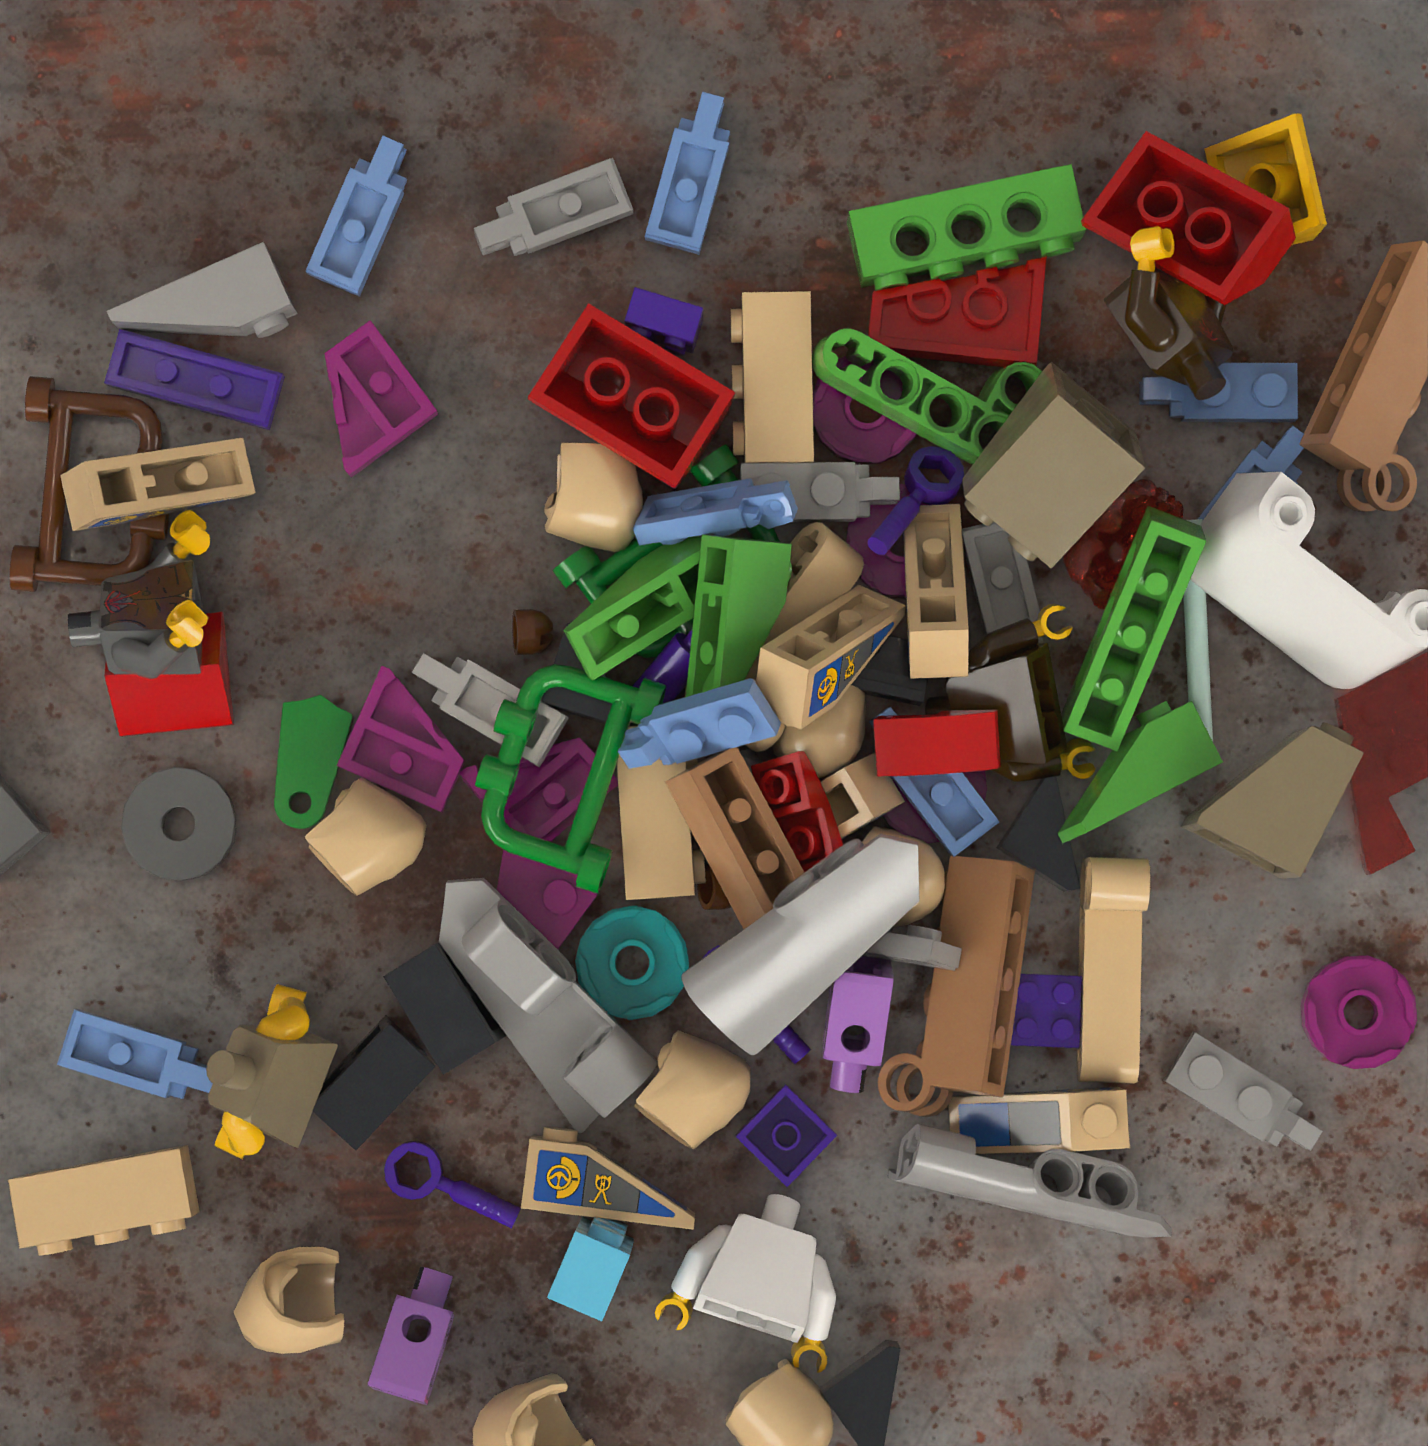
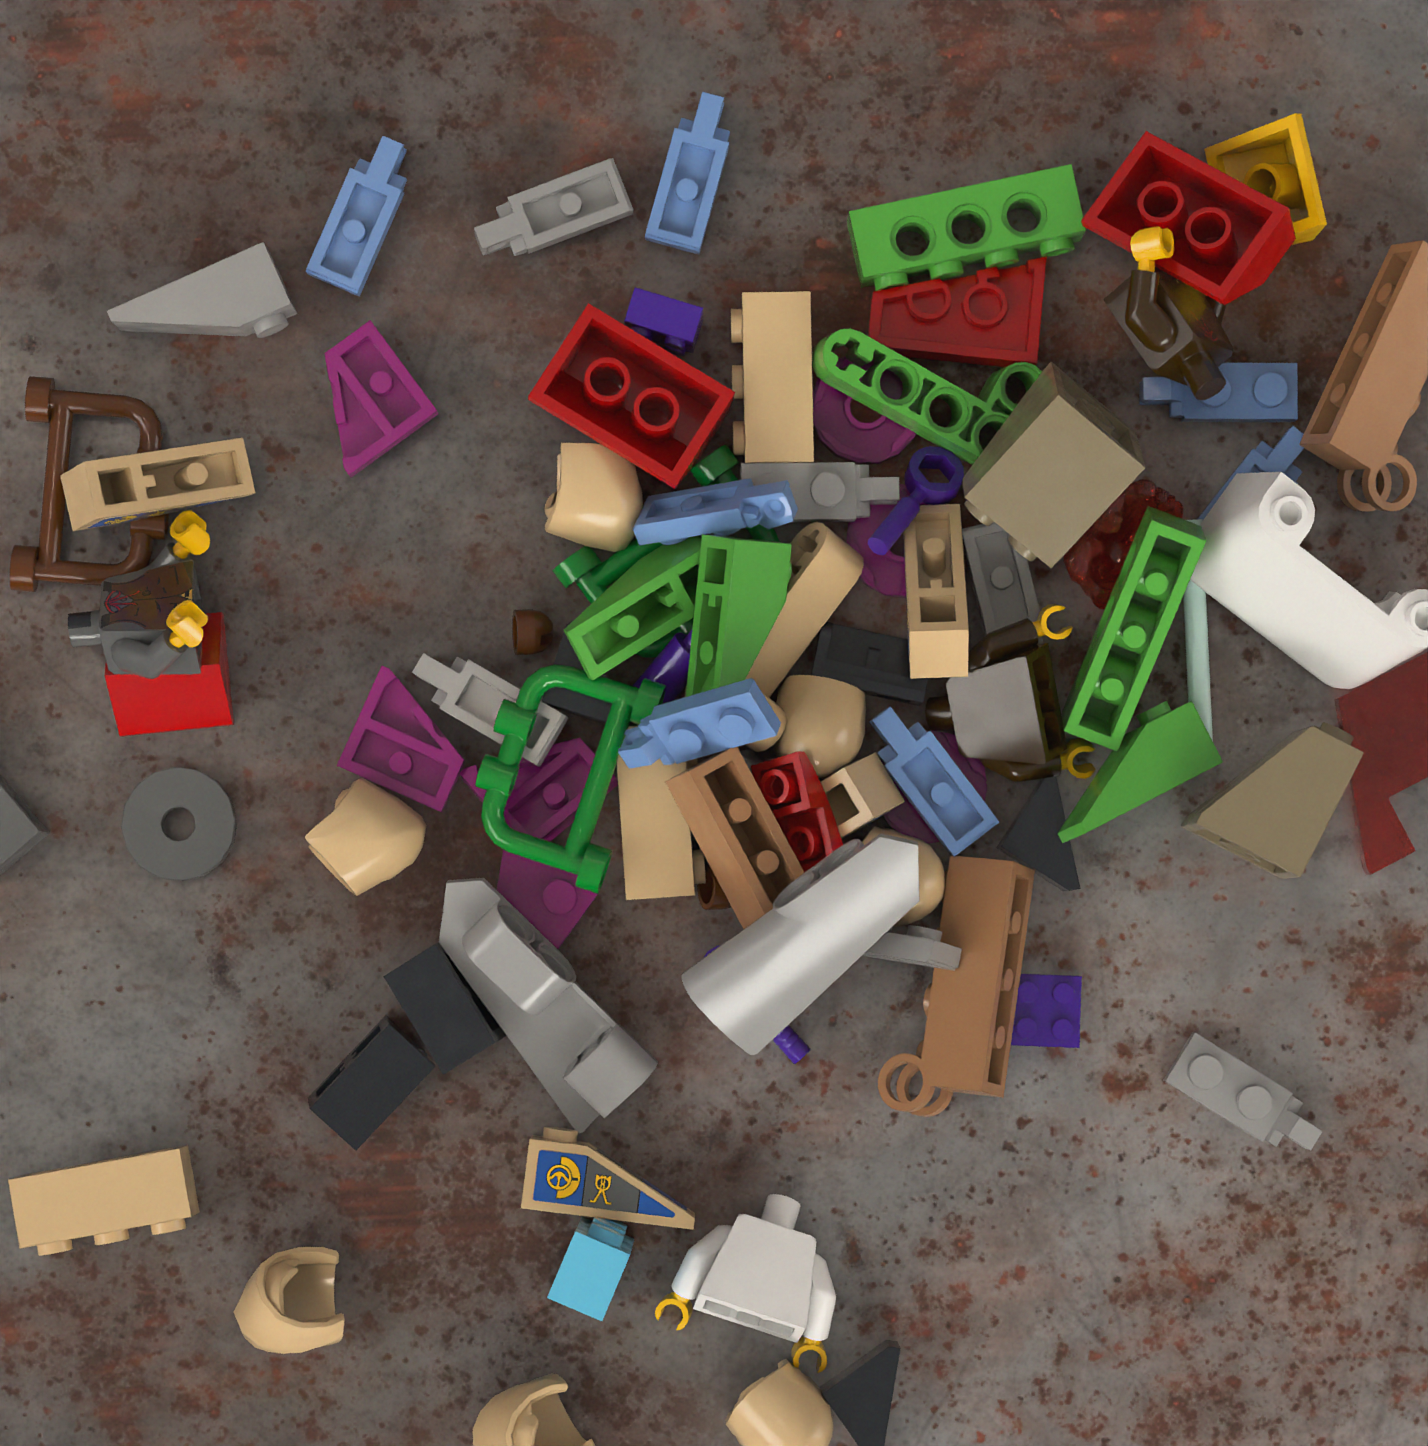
(132, 1056): medium blue hinge -> none
(194, 379): dark purple tile -> none
(269, 1076): dark tan torso -> none
(308, 751): green piece -> none
(411, 1367): medium lavender torso -> none
(459, 1191): dark purple piece -> none
(598, 956): teal tile -> none
(695, 1089): tan piece -> none
(786, 1135): dark purple piece -> none
(821, 656): tan slope -> none
(860, 999): medium lavender torso -> none
(937, 743): red slope -> none
(949, 1165): light grey panel -> none
(1043, 1120): slope -> none
(1110, 966): tan beam -> none
(1392, 1005): magenta tile -> none

